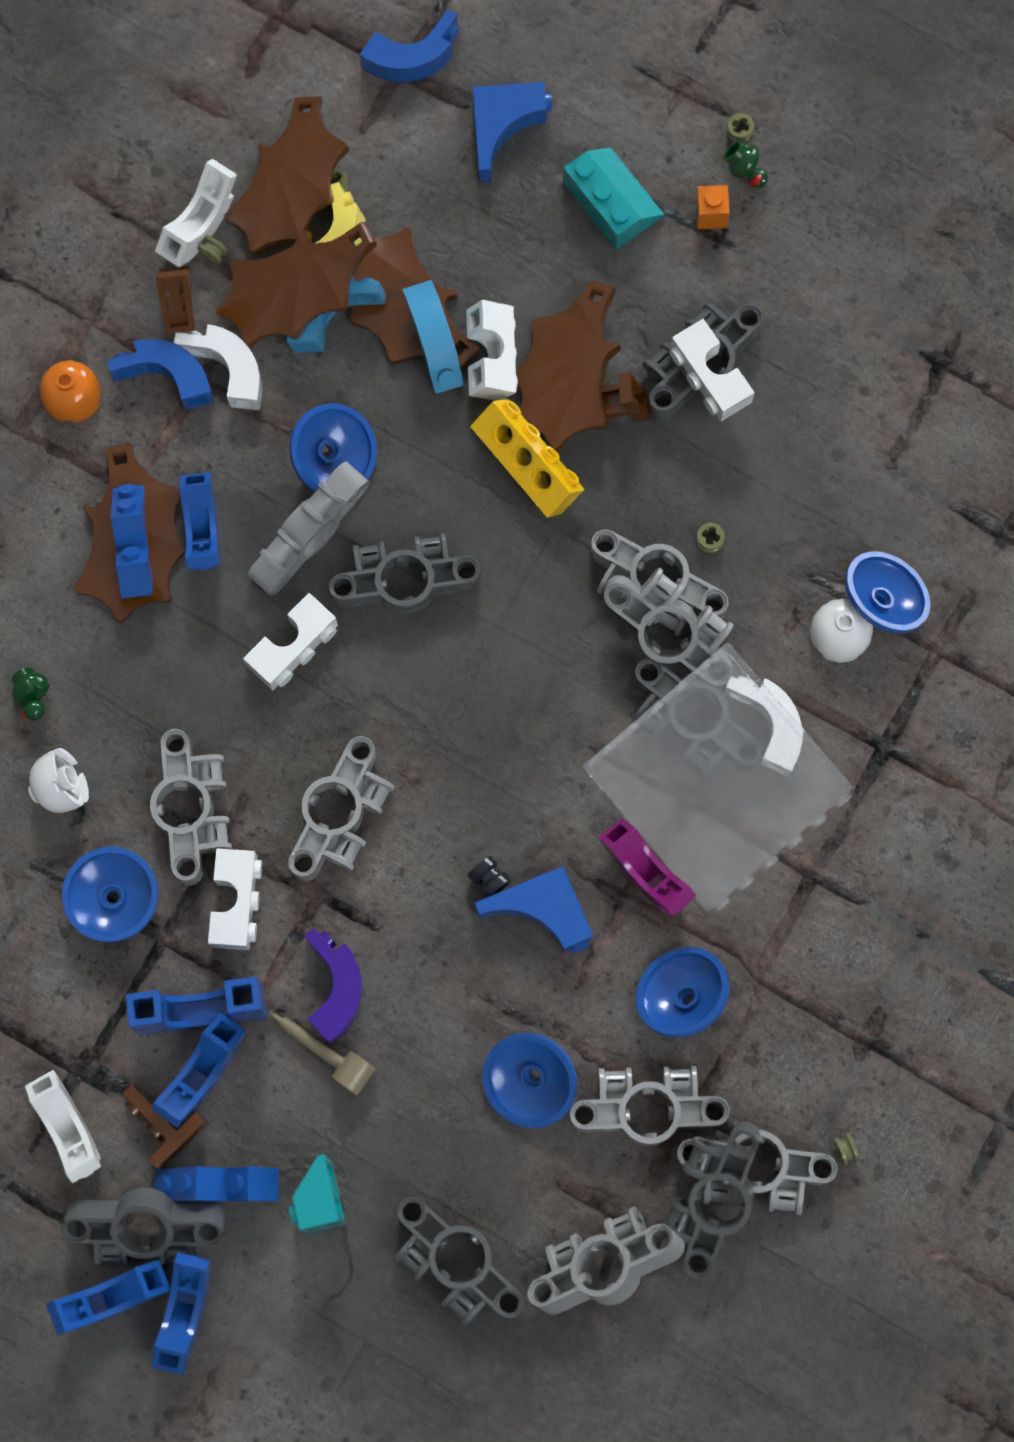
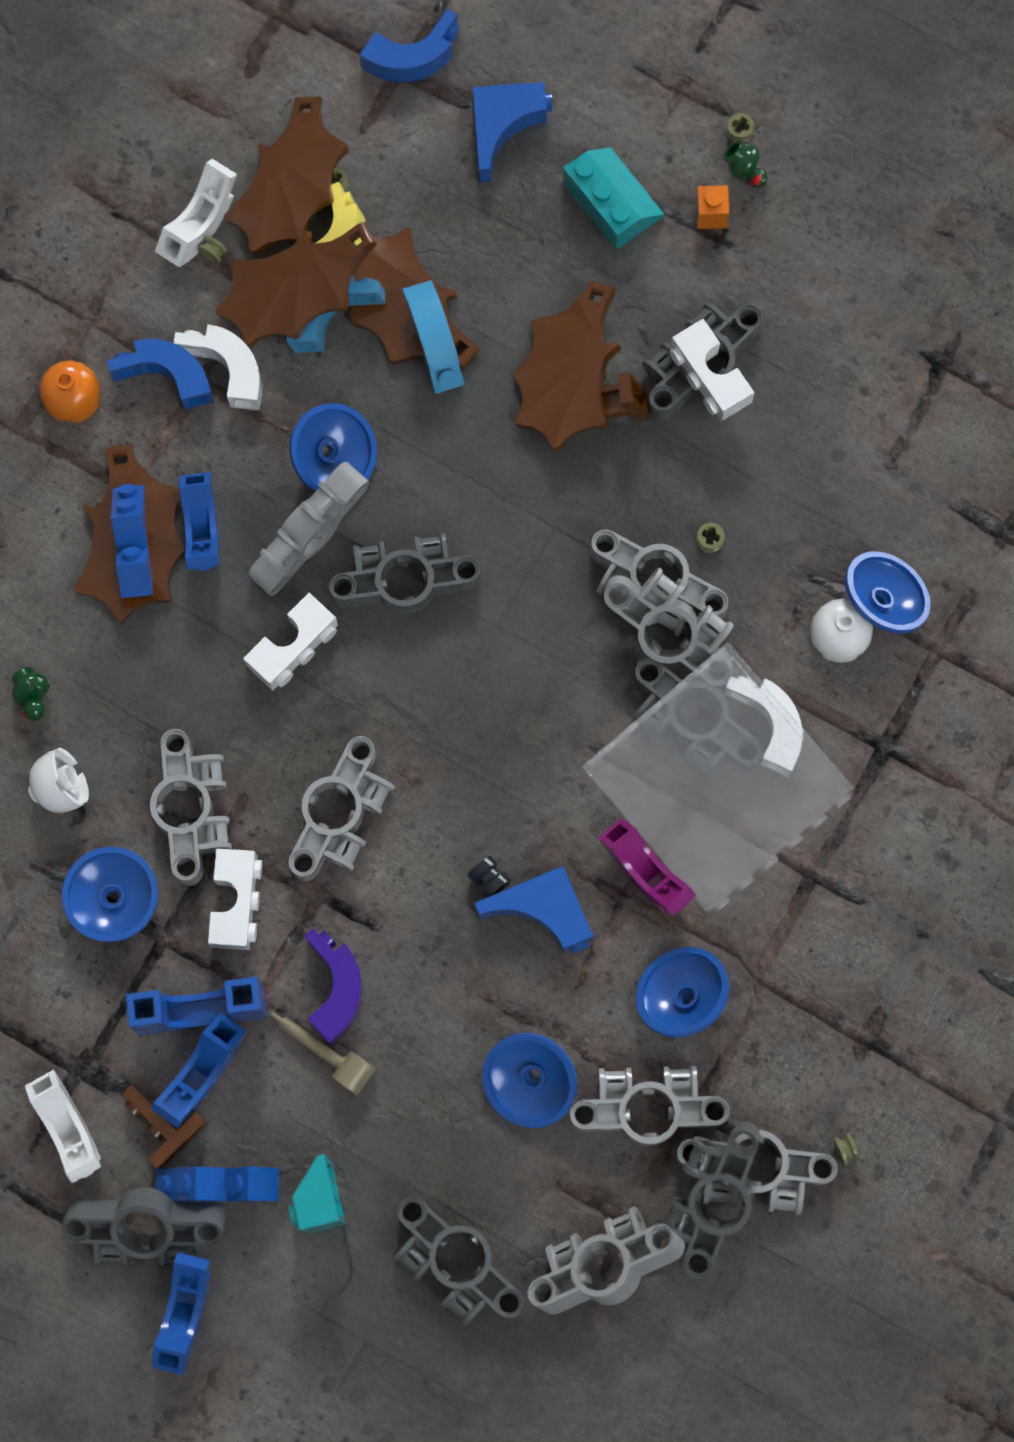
(108, 1298): blue arch -> none
(176, 299): reddish brown bracket -> none
(494, 327): white arch -> none
(512, 453): yellow brick -> none

